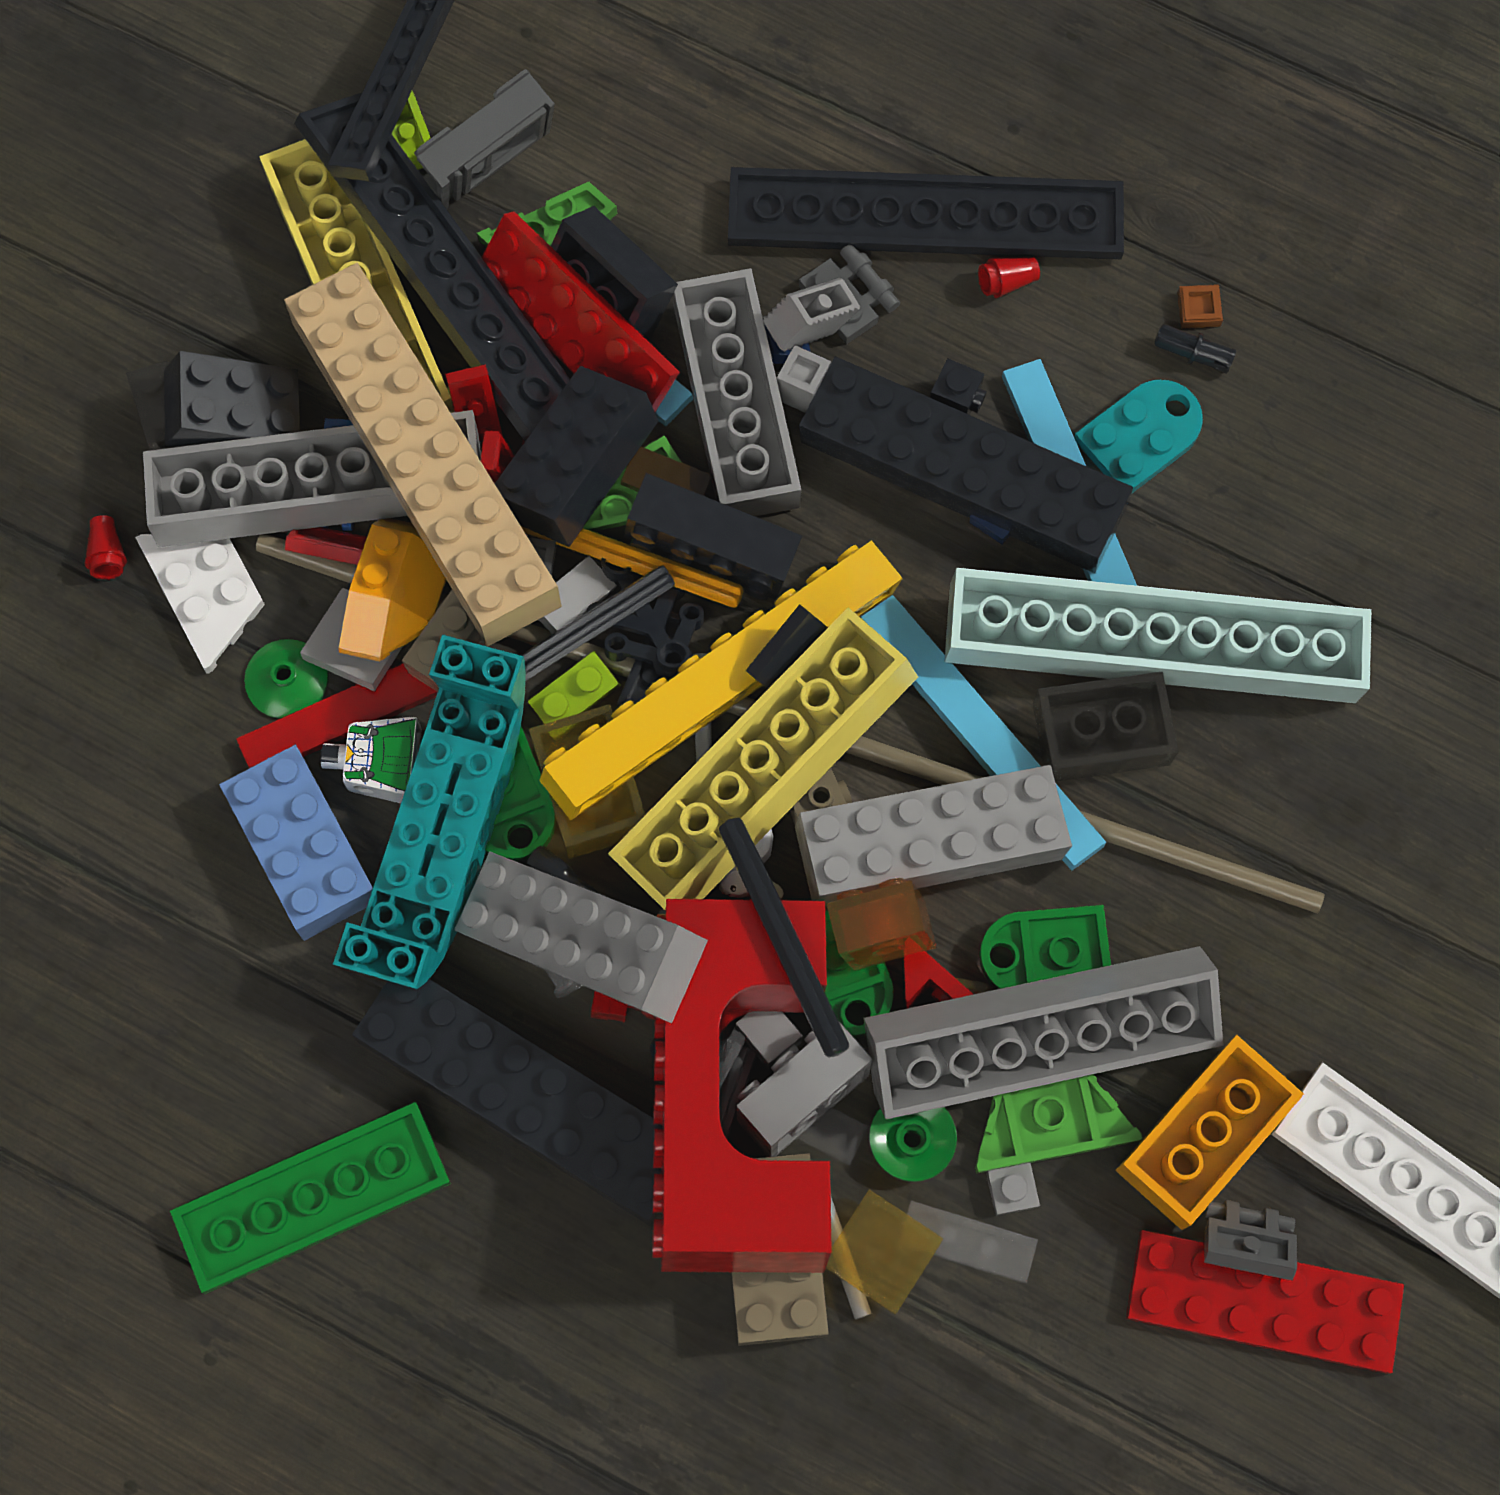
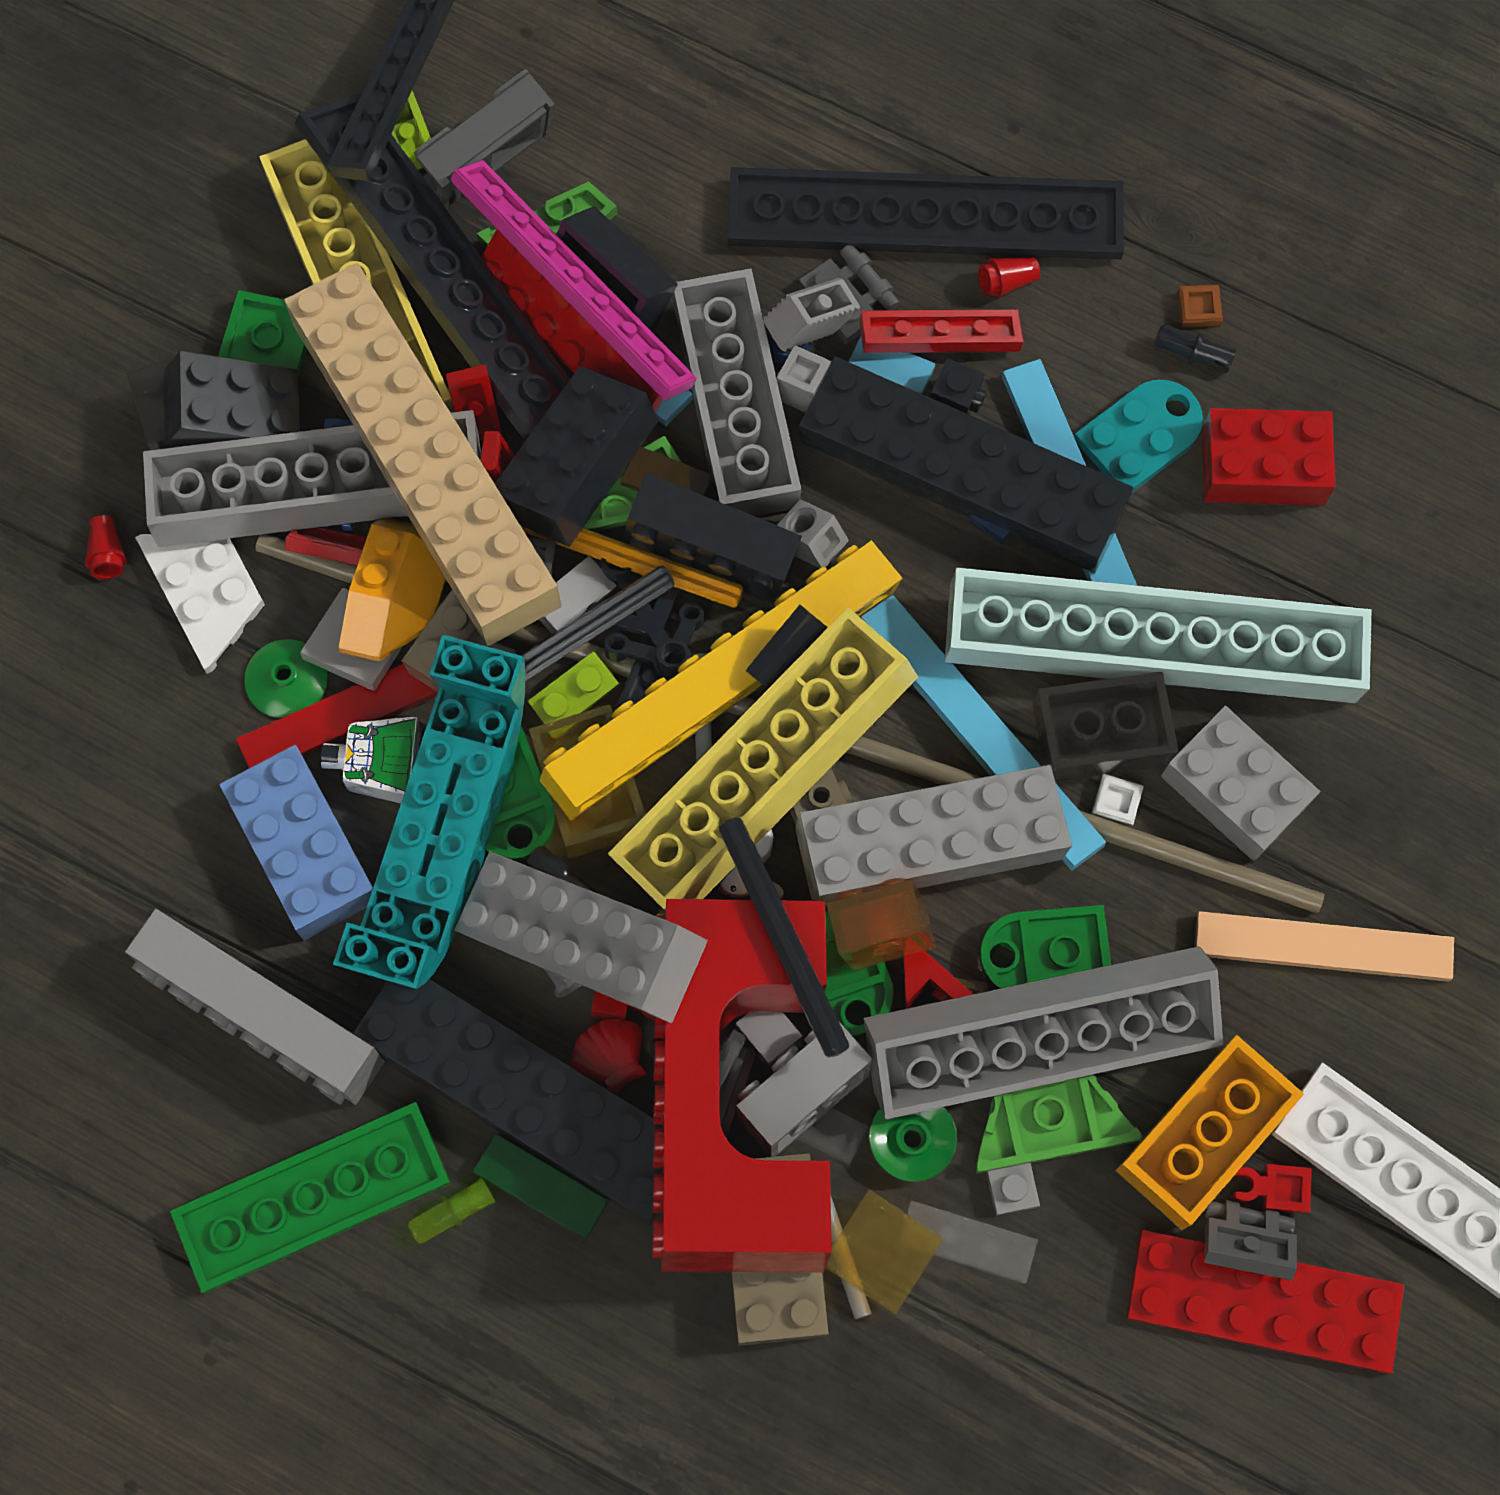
(250, 1003): none -> light grey brick
(262, 333): none -> green plate
(450, 1212): none -> clear neon green axle
(540, 1186): none -> dark green tile
(573, 280): none -> dark pink tile
(610, 1053): none -> red animal
(820, 533): none -> light grey brick
(898, 367): none -> medium azure tile
(940, 331): none -> red plate
(1117, 800): none -> white tile
(1239, 783): none -> light grey brick
(1268, 456): none -> red brick
(1281, 1188): none -> red plate
(1325, 946): none -> light nougat tile

